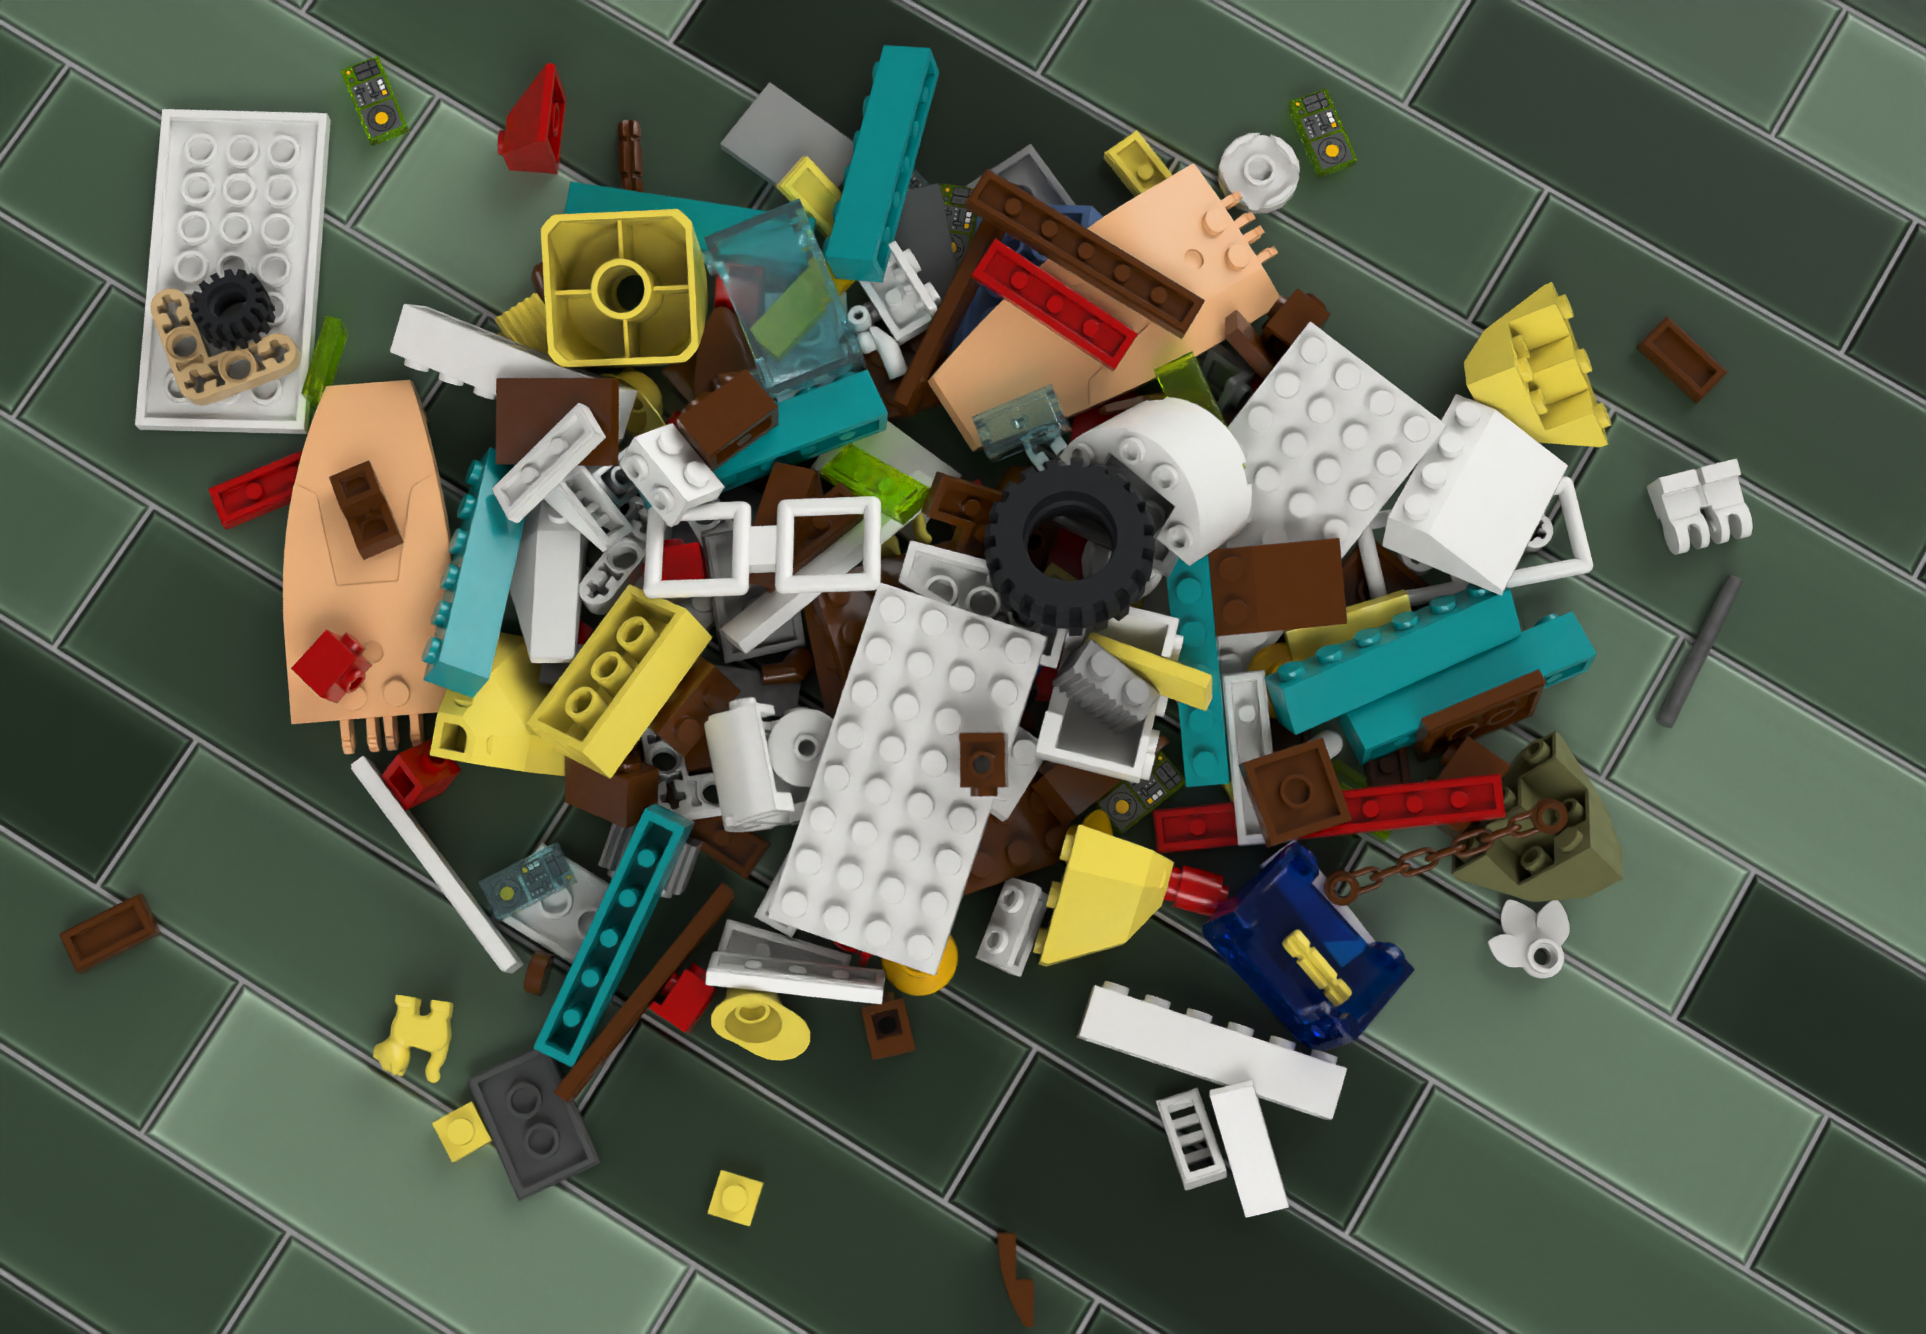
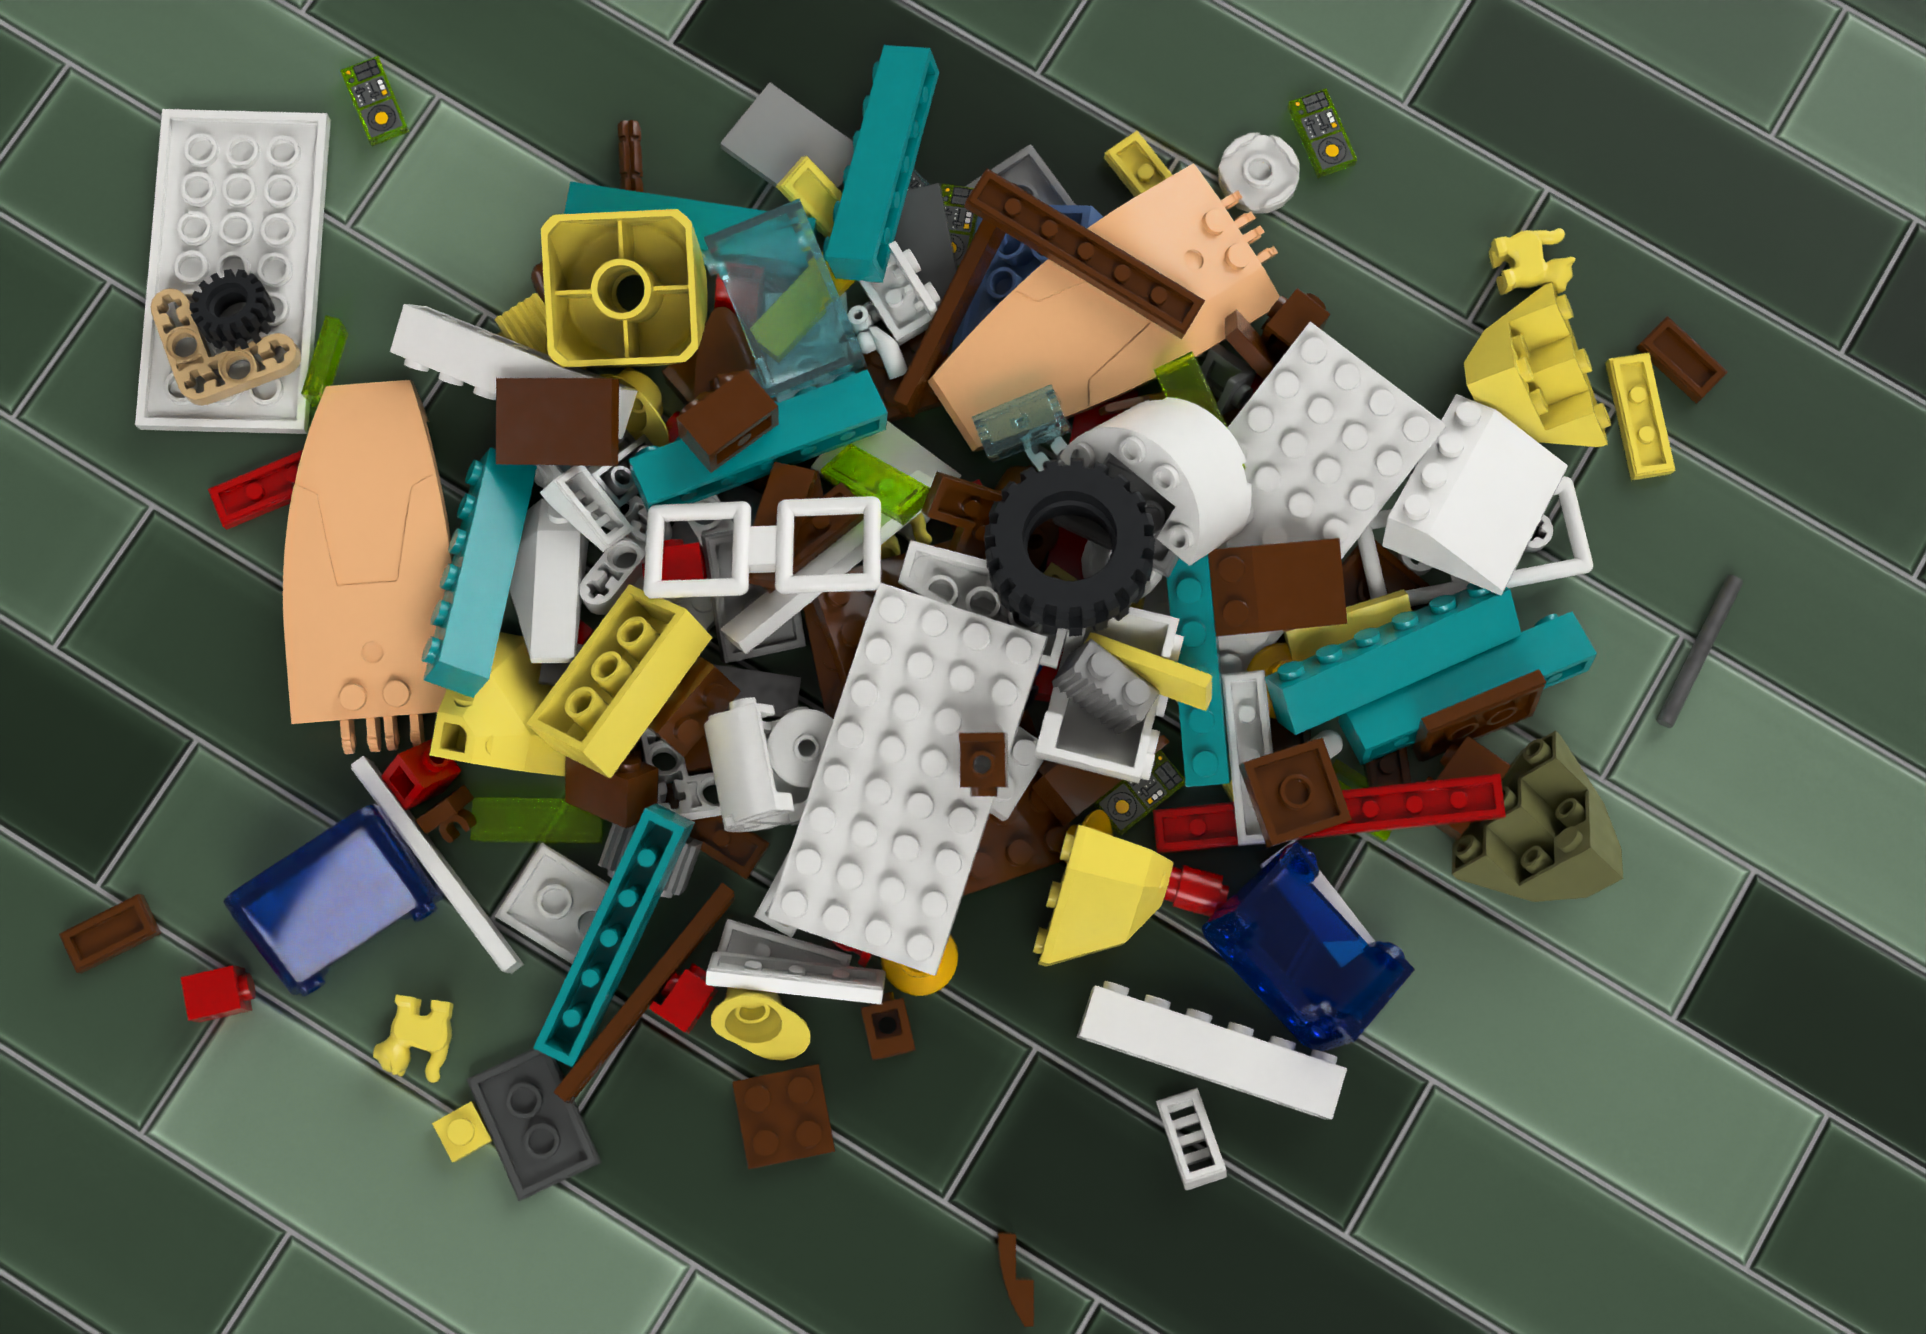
(218, 993): none -> red brick
(332, 898): none -> clear blue windscreen
(333, 665): red brick -> none
(366, 510): reddish brown slope -> none
(447, 812): none -> reddish brown tile
(528, 881): clear light blue tile -> none
(533, 821): none -> clear neon green tile
(535, 126): red slope -> none
(538, 973): reddish brown tile -> none
(548, 463): white tile -> none
(669, 473): white bracket -> none
(735, 1198): light yellow plate -> none
(783, 1116): none -> reddish brown plate
(790, 670): reddish brown arm -> none
(1013, 926): white bracket -> none
(1054, 305): red plate -> none
(1249, 1148): white tile -> none
(1316, 968): light yellow axle -> none
(1456, 848): reddish brown piece -> none
(1527, 263): none -> light yellow animal
(1529, 931): white plate -> none
(1640, 416): none -> light yellow tile
(1711, 488): white legs -> none

